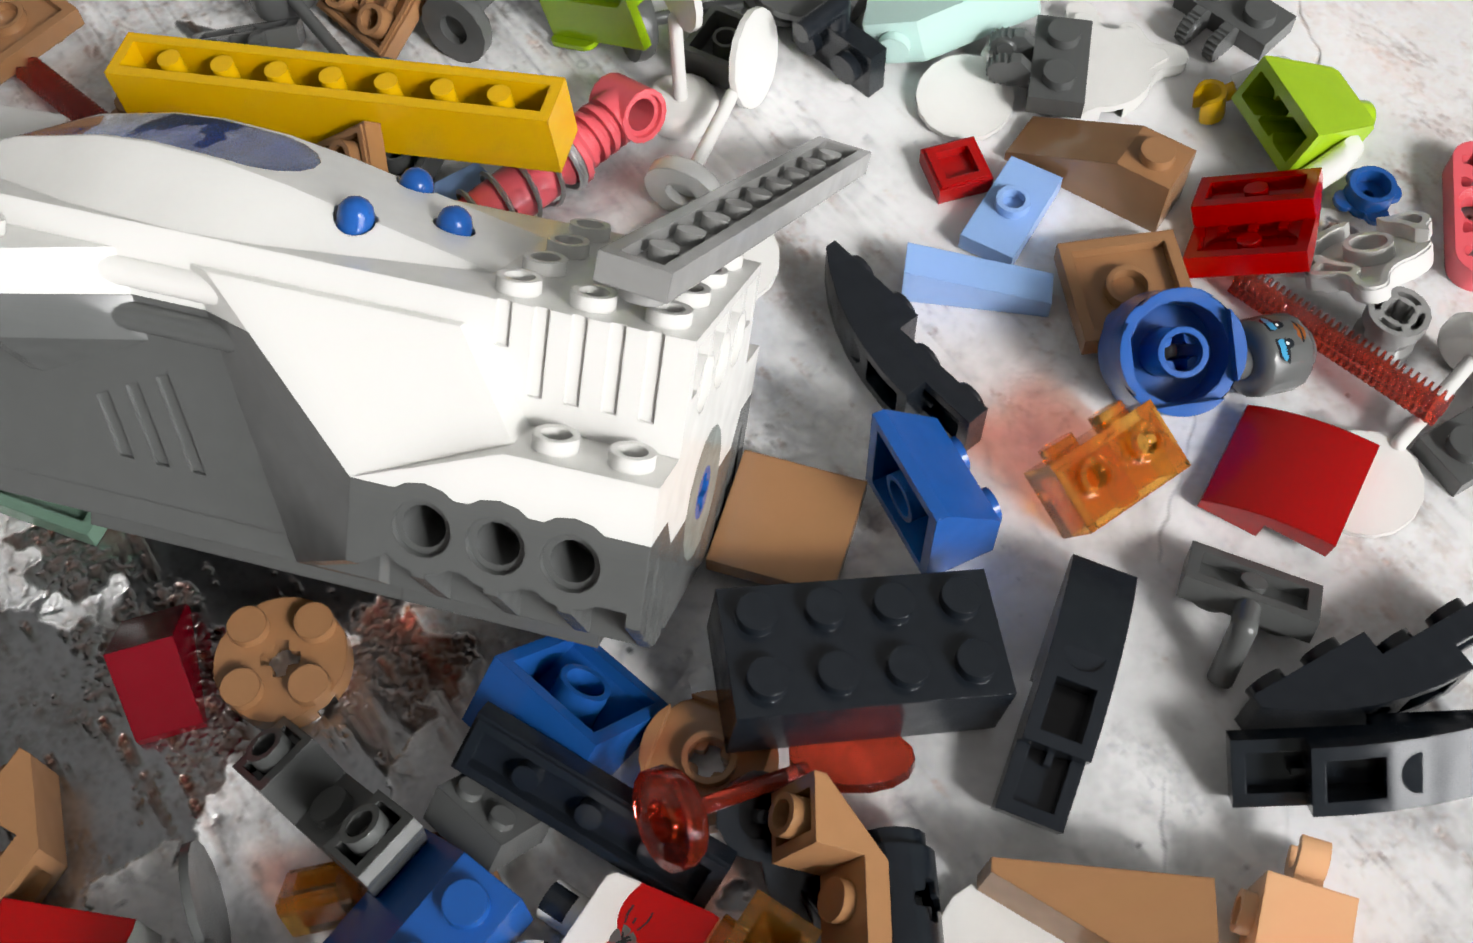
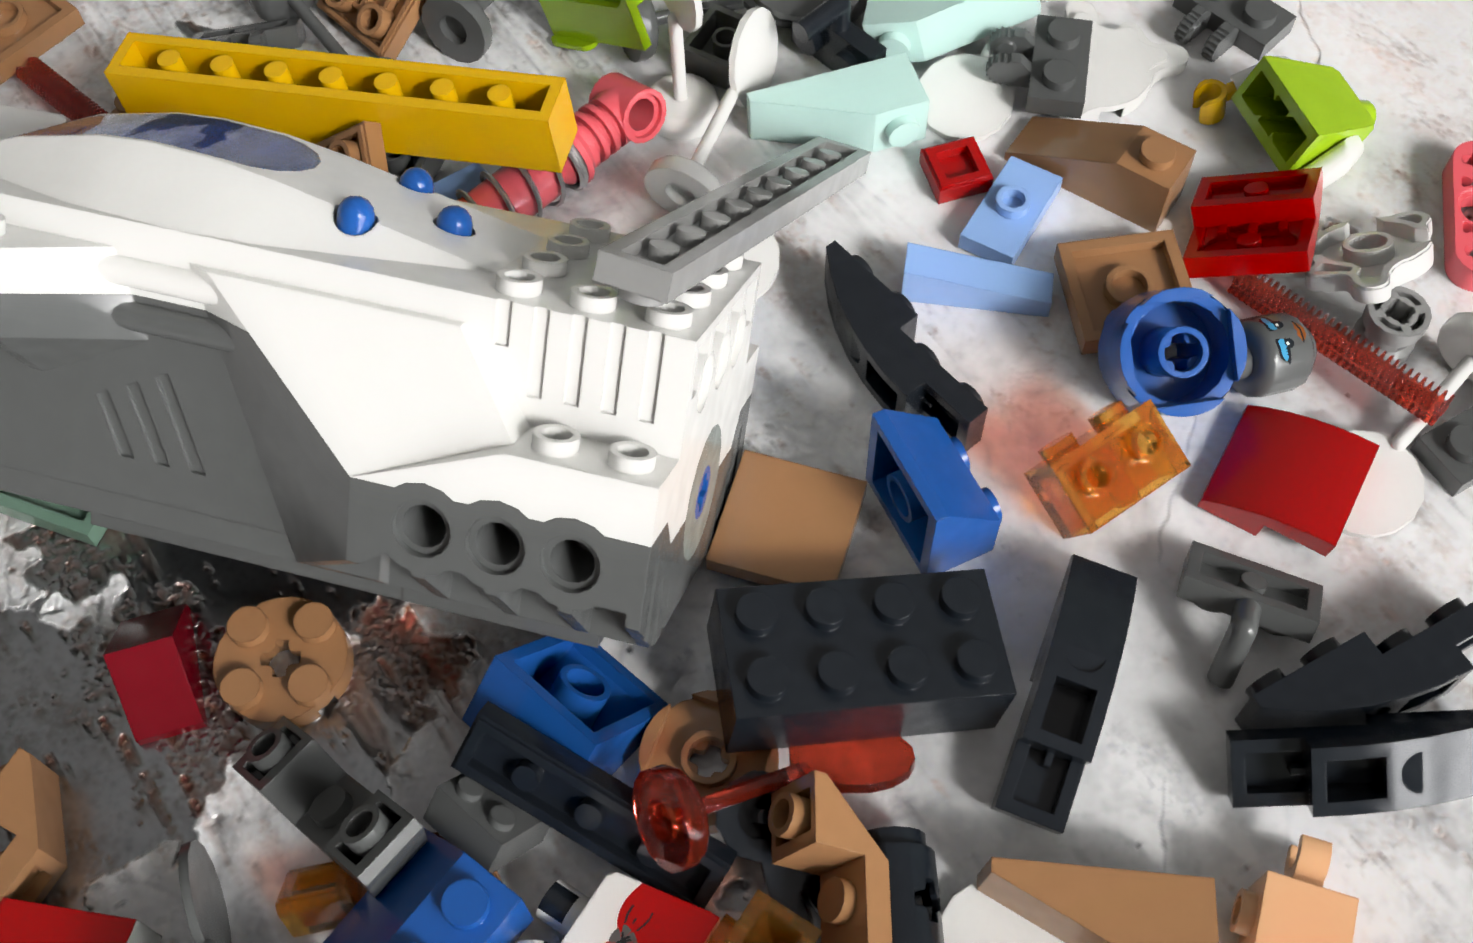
(859, 105): none -> light aqua slope
(1368, 193): blue plate -> none

